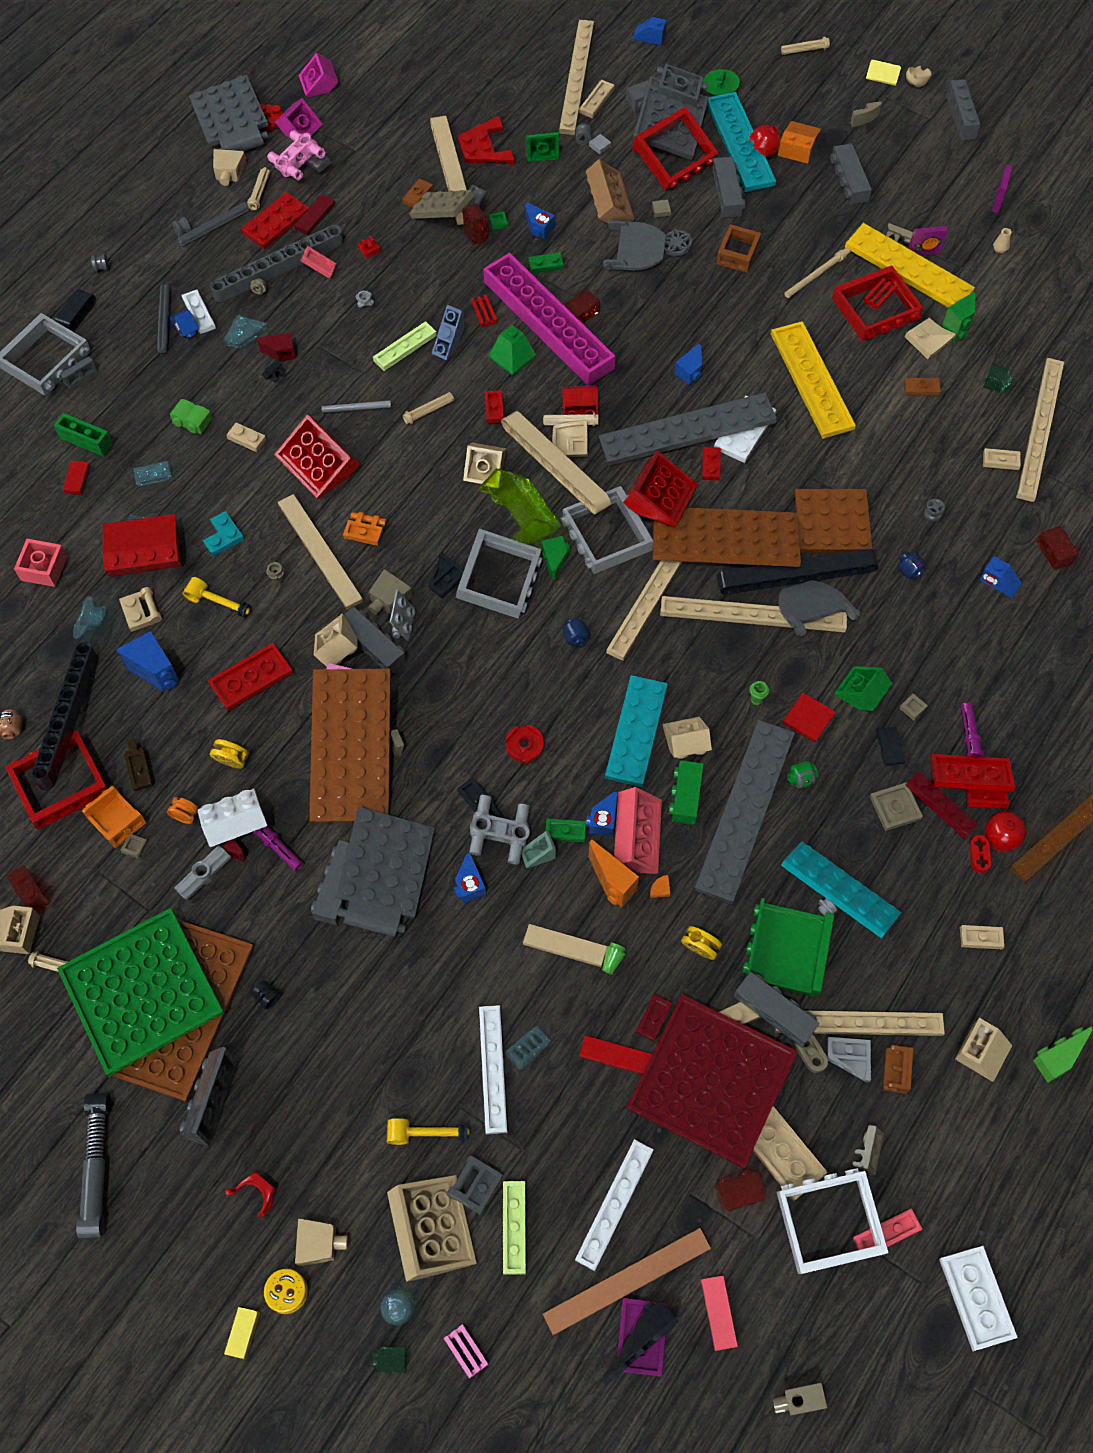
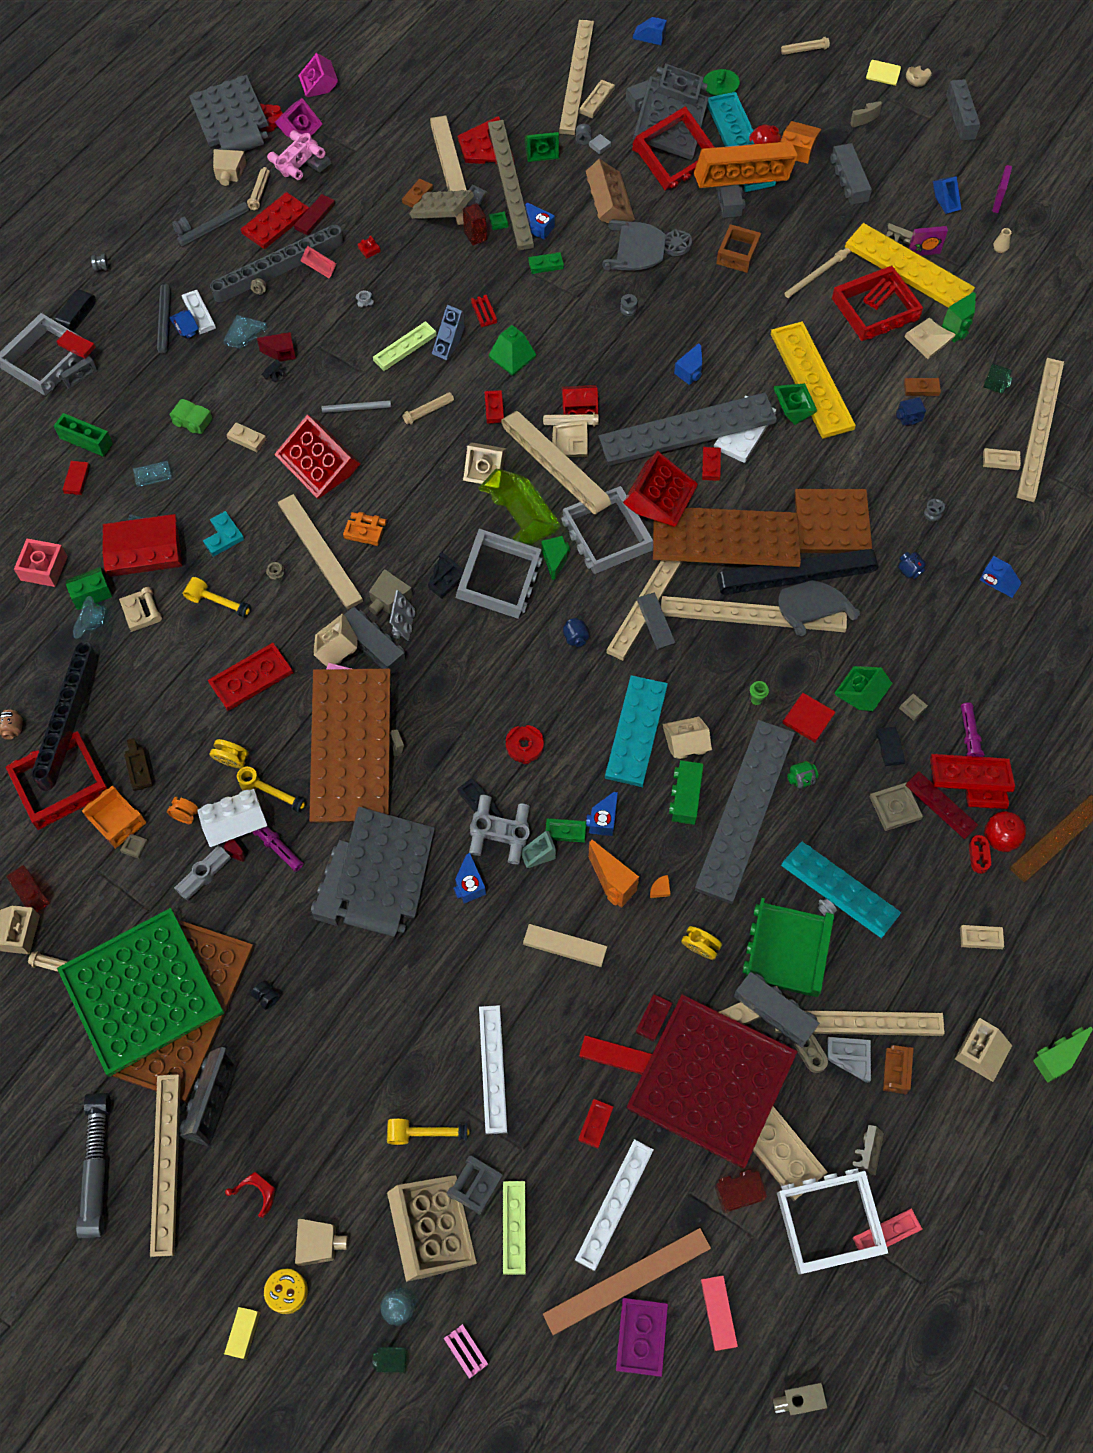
(76, 344): none -> red tile
(88, 584): none -> green slope
(148, 662): blue slope -> none
(165, 1166): none -> tan plate
(297, 803): none -> yellow piece
(510, 185): none -> dark tan plate
(510, 1053): clear light blue slope -> none
(549, 319): dark pink brick -> none
(583, 305): clear red brick -> none
(595, 1123): none -> red plate
(613, 957): bright green cone -> none
(628, 305): none -> dark grey wheel
(638, 830): coral slope -> none
(650, 1328): black wedge -> none
(655, 621): none -> dark grey tile
(661, 208): dark tan tile -> none
(745, 164): none -> orange brick
(795, 401): none -> green slope
(911, 411): none -> dark blue brick
(947, 194): none -> blue slope
(978, 1298): white plate -> none
(1057, 547): clear red brick -> none

